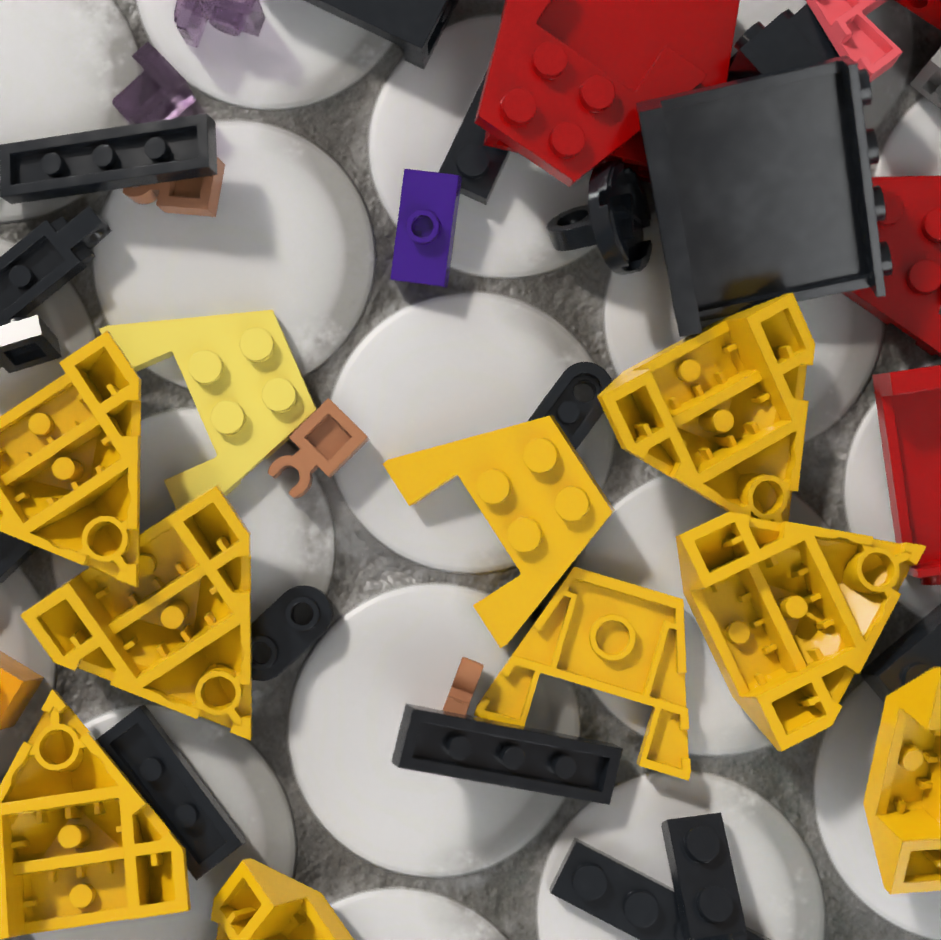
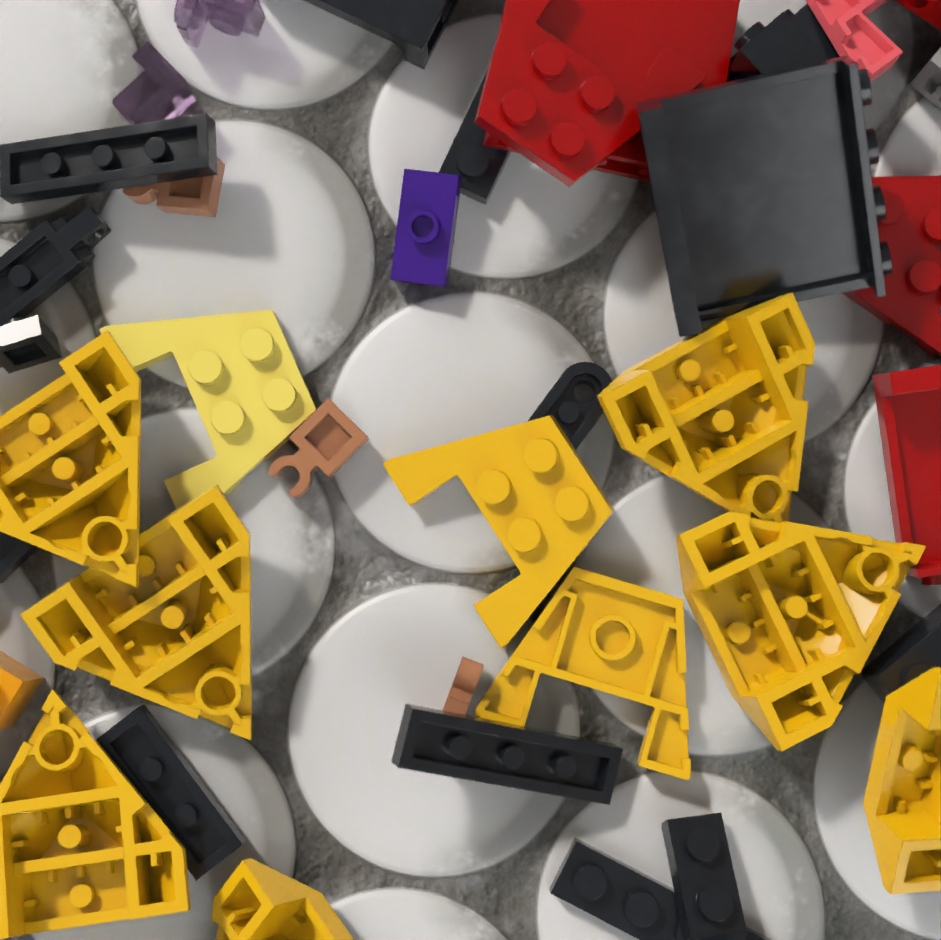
(286, 636): black plate -> none
(610, 220): black tile -> none

